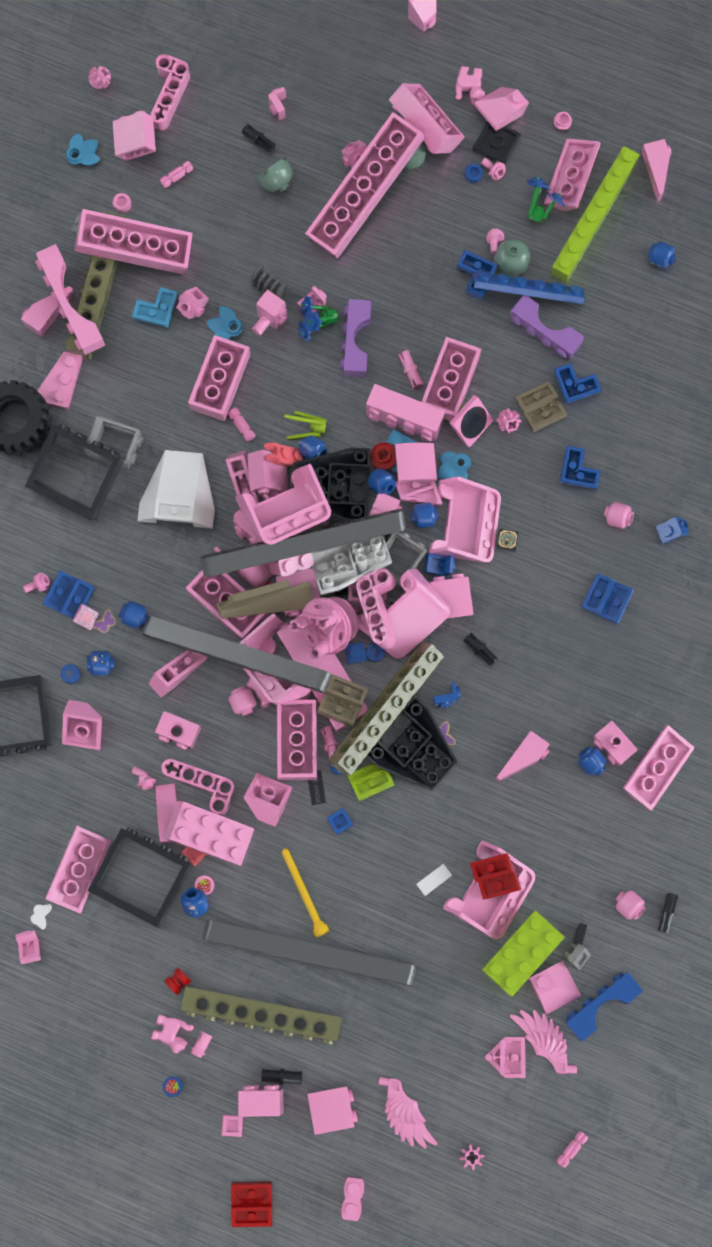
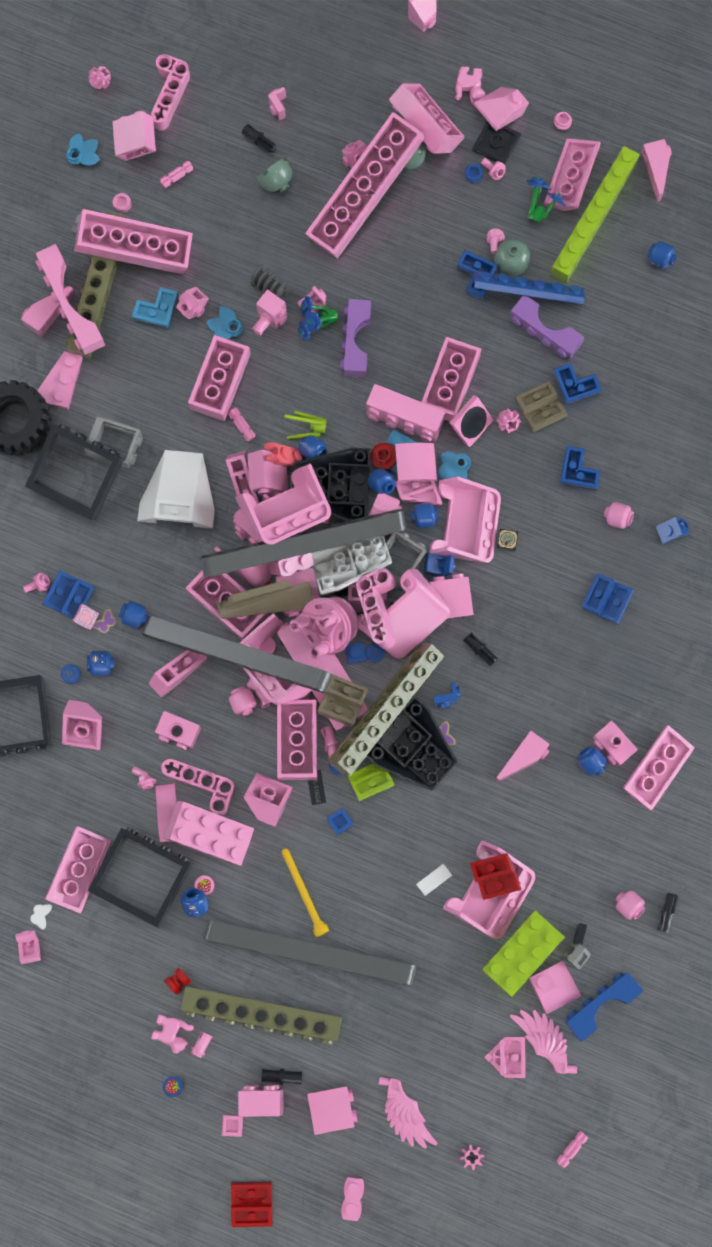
(194, 856): coral tile -> none
(410, 369): bright pink pin -> none

